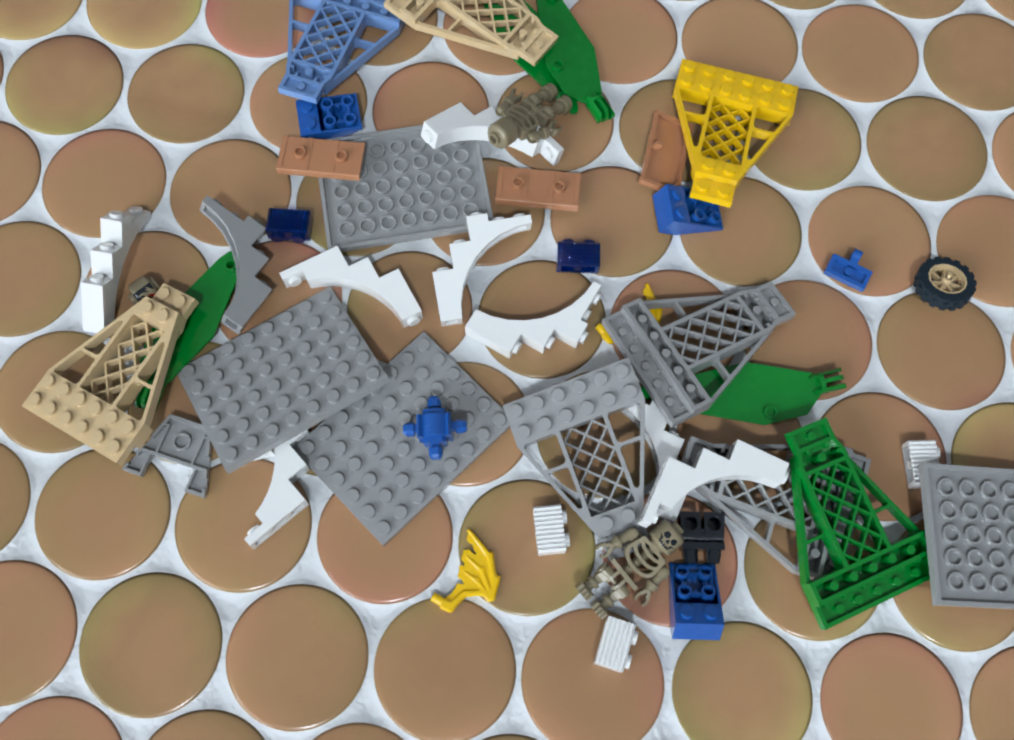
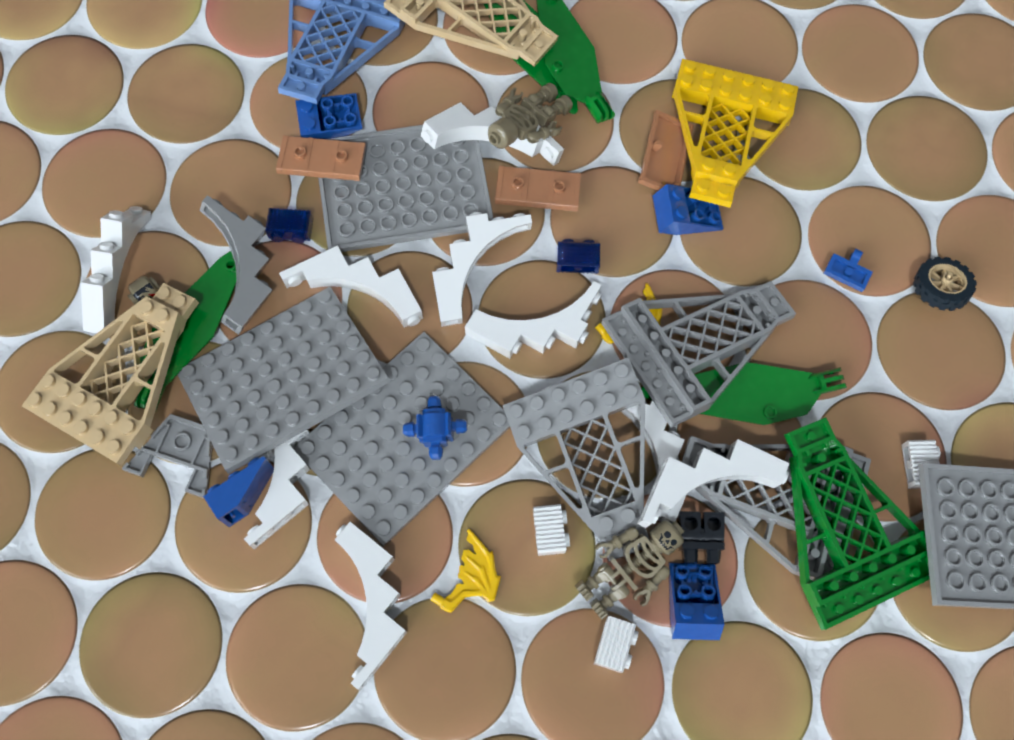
(240, 492): none -> blue slope
(381, 631): none -> white arch

